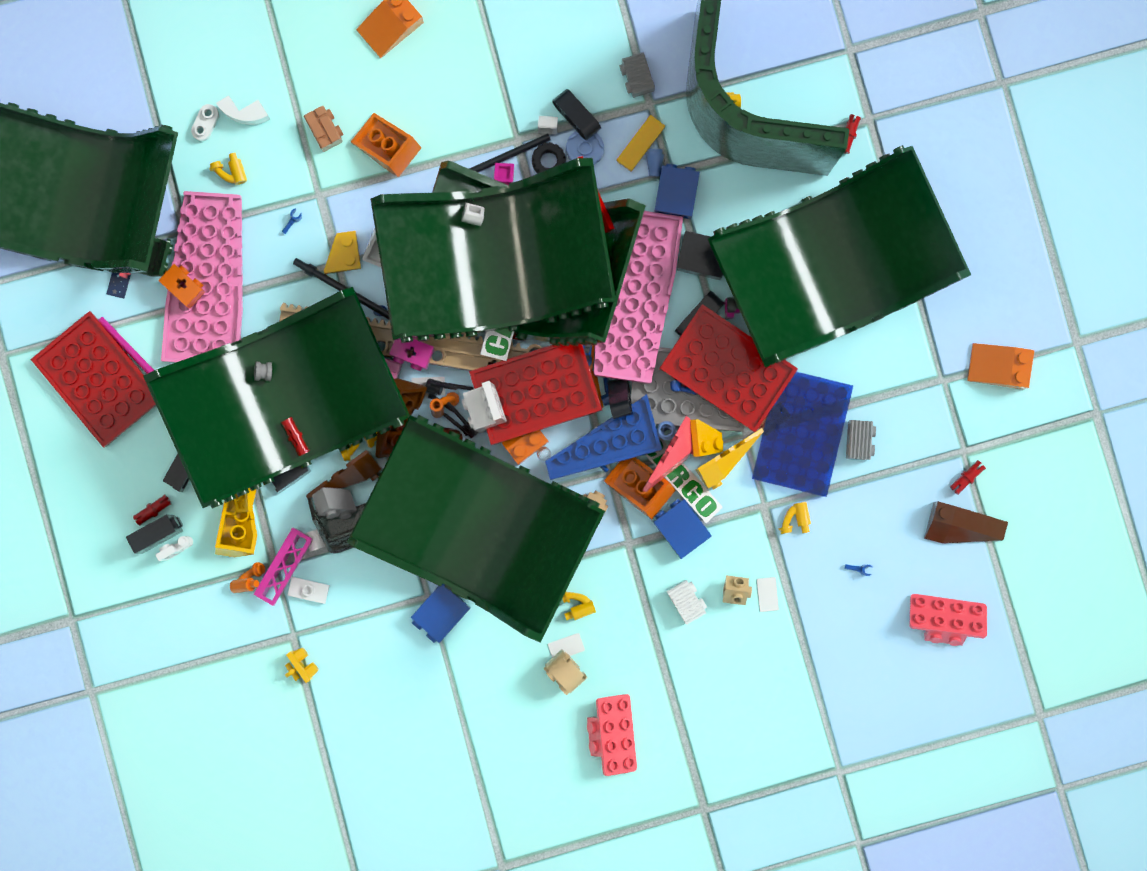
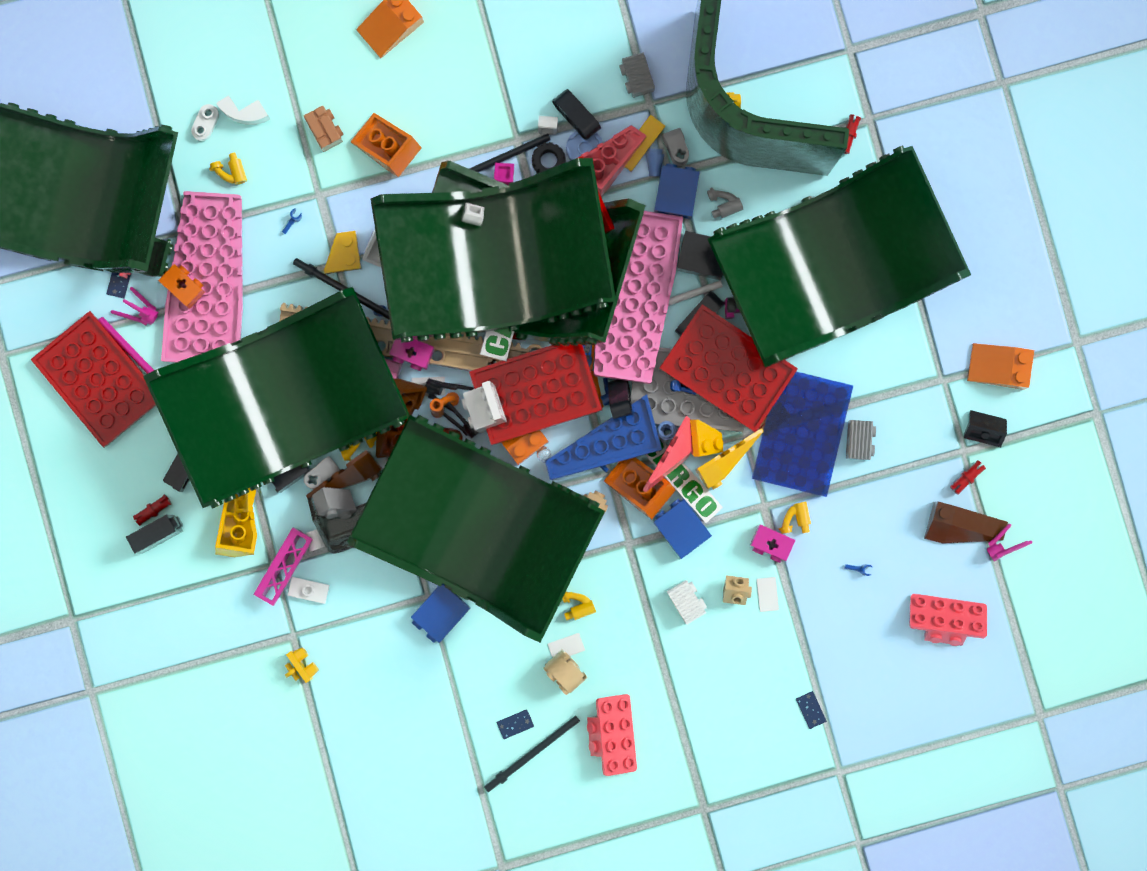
(147, 314): none -> dark pink plant
(170, 550): white plate -> none
(245, 582): orange plant -> none
(262, 371): light grey wheel -> none
(295, 436): red pin -> none
(323, 471): none -> light grey piece
(502, 777): none -> black bar
(515, 724): none -> dark blue sticker
(613, 155): none -> coral wedge
(675, 143): none -> light grey piece
(695, 292): none -> white bar
(732, 206): none -> light grey plant
(783, 543): none -> dark pink brick
(811, 710): none -> dark blue sticker
(986, 429): none -> black panel
(997, 551): none -> dark pink plant

